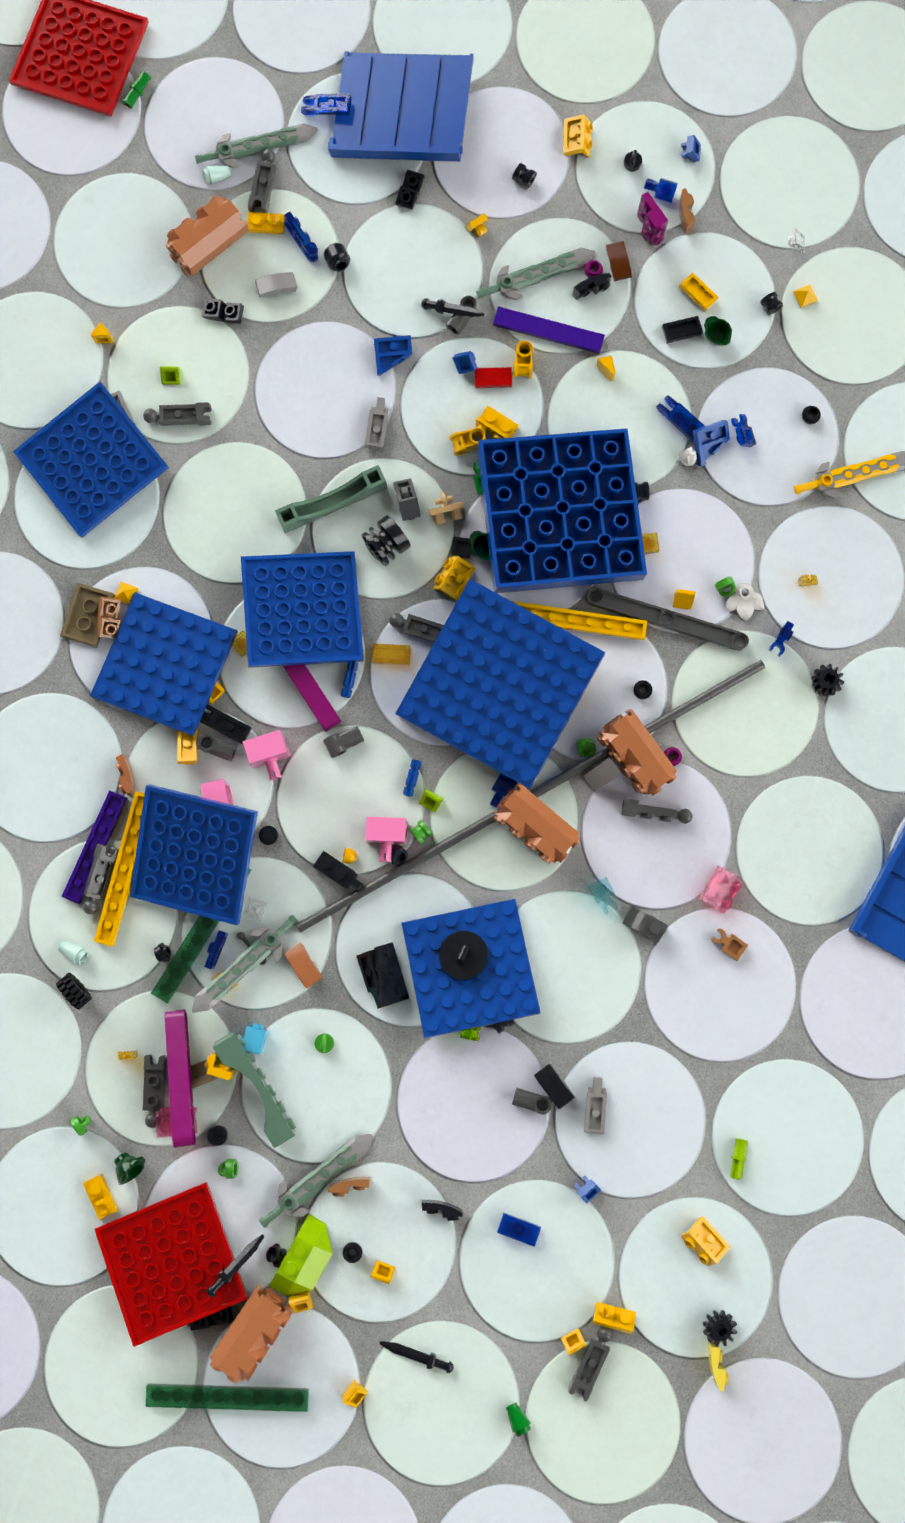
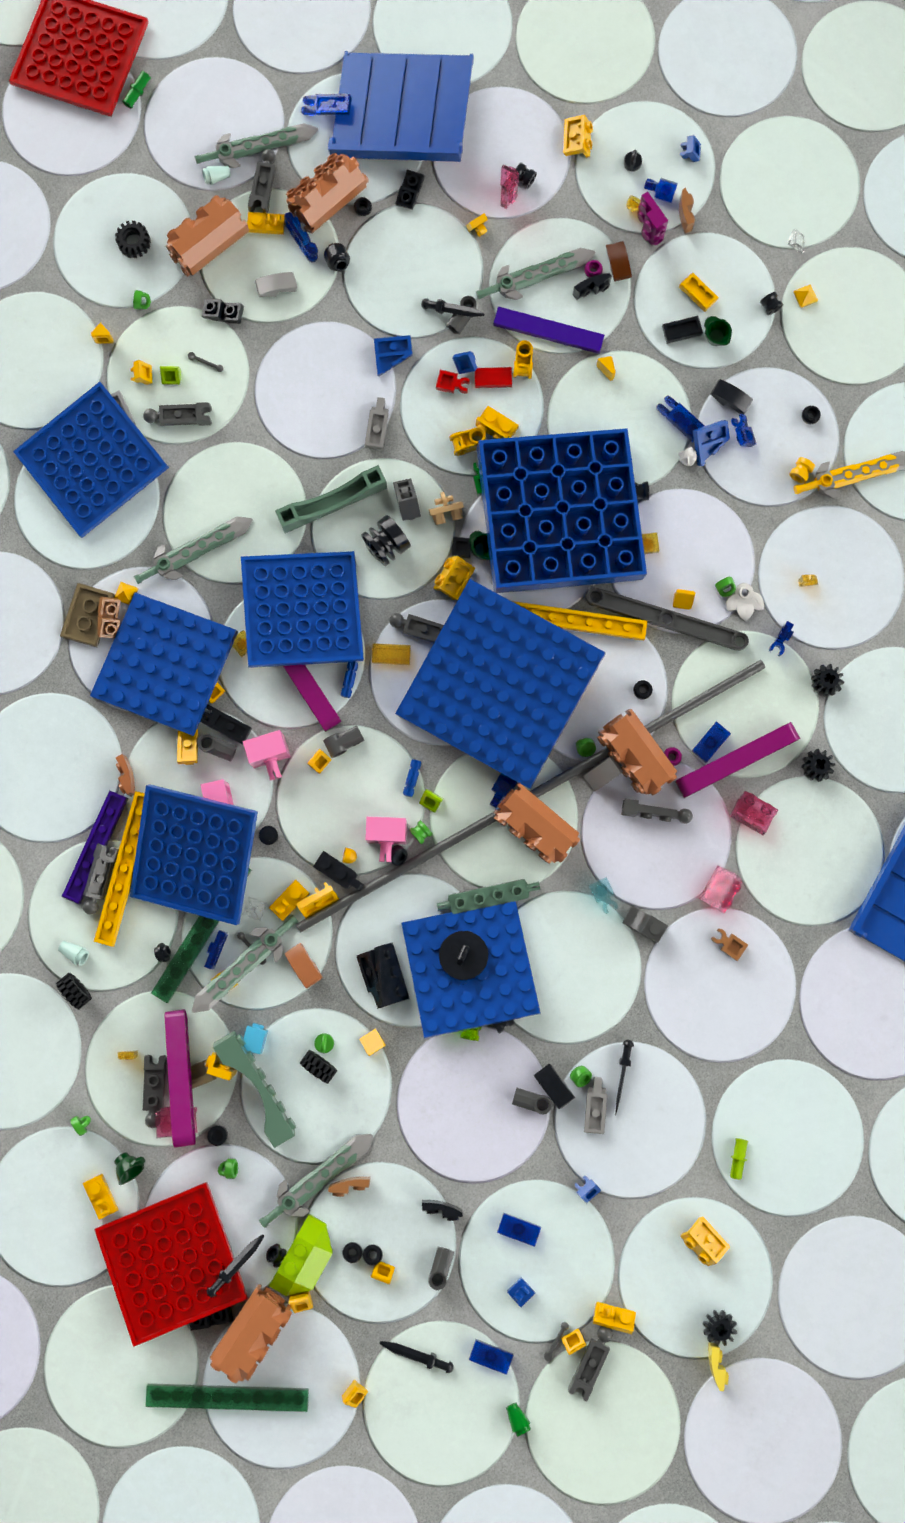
(130, 229): none -> black tyre
(137, 301): none -> bright green tile
(142, 372): none -> yellow tile
(192, 356): none -> dark grey hinge
(192, 550): none -> sword
(288, 900): none -> yellow plate
(318, 901): none -> yellow plate
(318, 1066): none -> black tyre
(319, 761): none -> yellow slope
(327, 192): none -> nougat brick
(362, 201): none -> black plate
(366, 1254): none -> black plate
(372, 1042): none -> yellow slope
(441, 1266): none -> dark grey piece
(448, 382): none -> red plate
(488, 896): none -> sand green plate
(491, 1356): none -> clear blue plate
(509, 185): none -> clear pink bracket
(520, 1292): none -> blue tile
(548, 1355): none -> dark grey hinge
(581, 1076): none -> bright green tile
(625, 1061): none -> black sword
(633, 203): none -> clear yellow hinge
(711, 742): none -> clear blue plate
(729, 394): none -> black slope
(737, 759): none -> magenta beam
(753, 812): none -> clear pink bracket
(802, 469): none -> yellow wheel
(824, 770): none -> black gear

